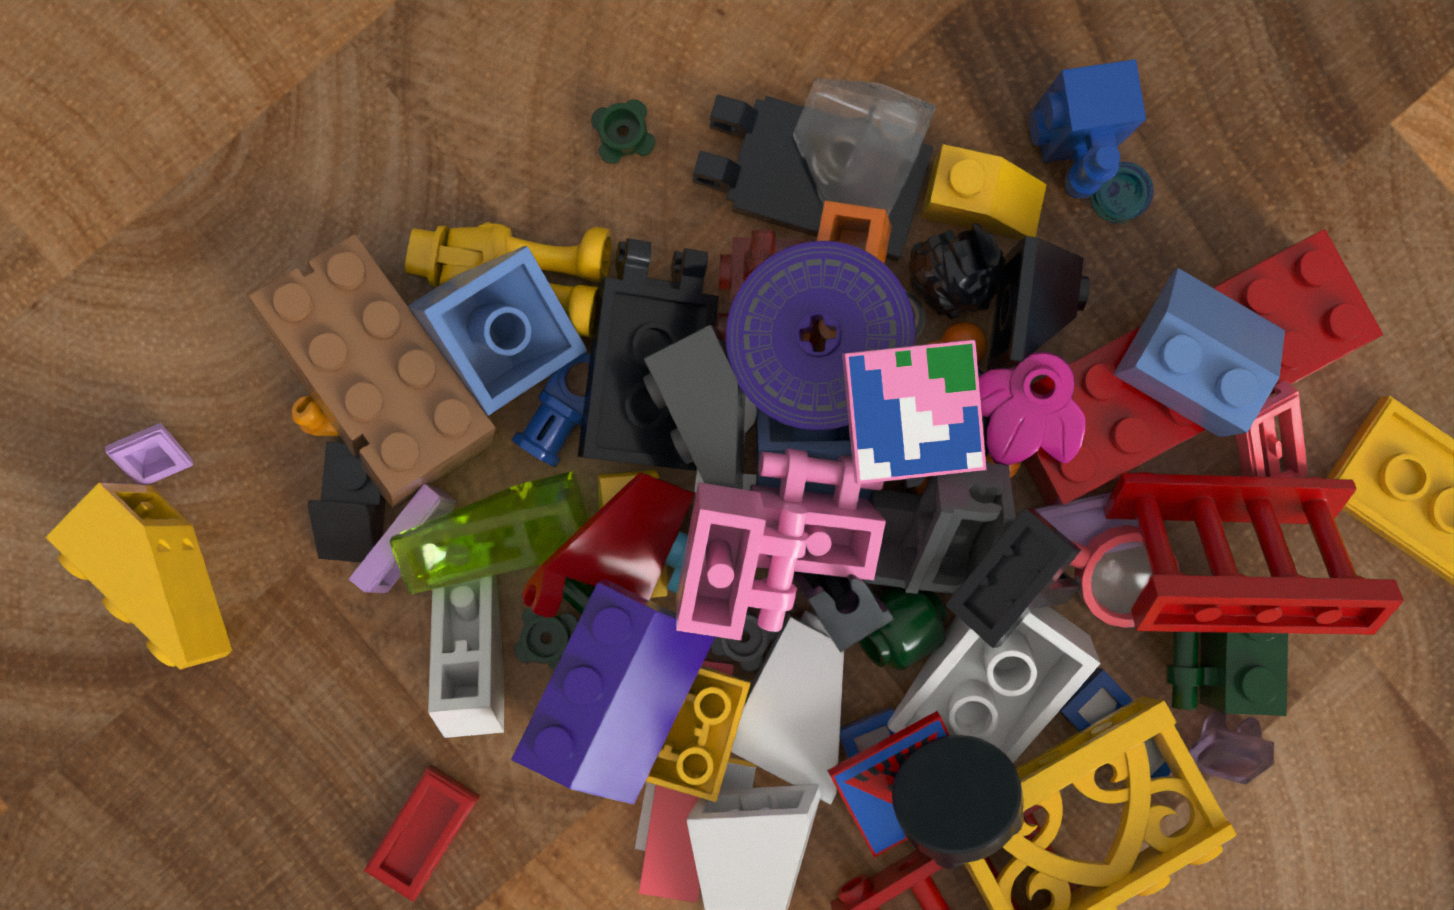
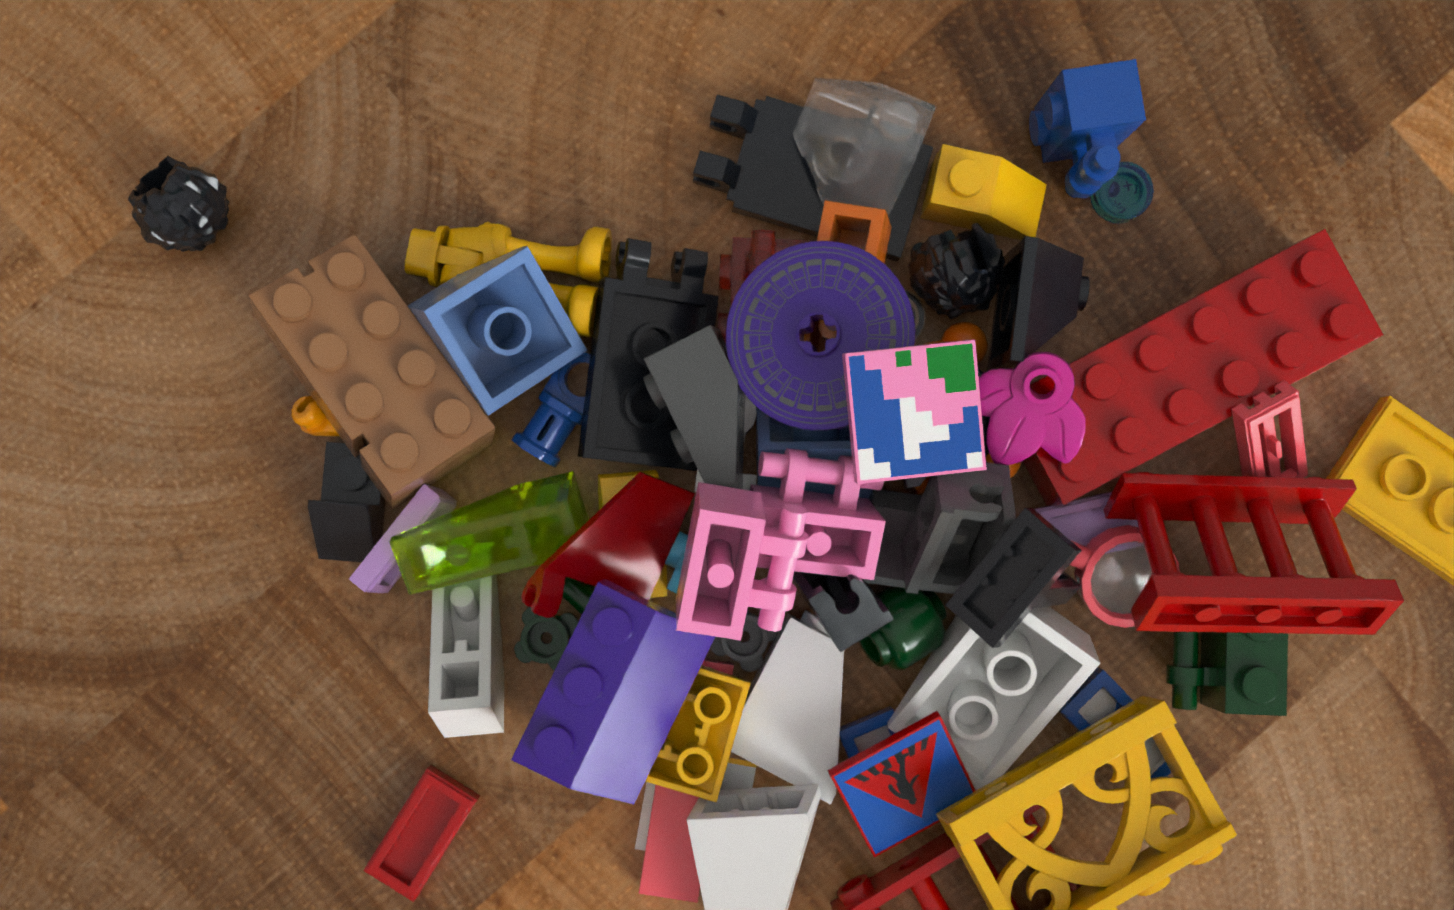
(146, 568): yellow slope -> none
(149, 455): lavender slope -> none
(179, 206): none -> black piece
(619, 115): dark green plate -> none
(958, 799): black tile -> none
(1204, 356): medium blue slope -> none
(1232, 754): tile -> none

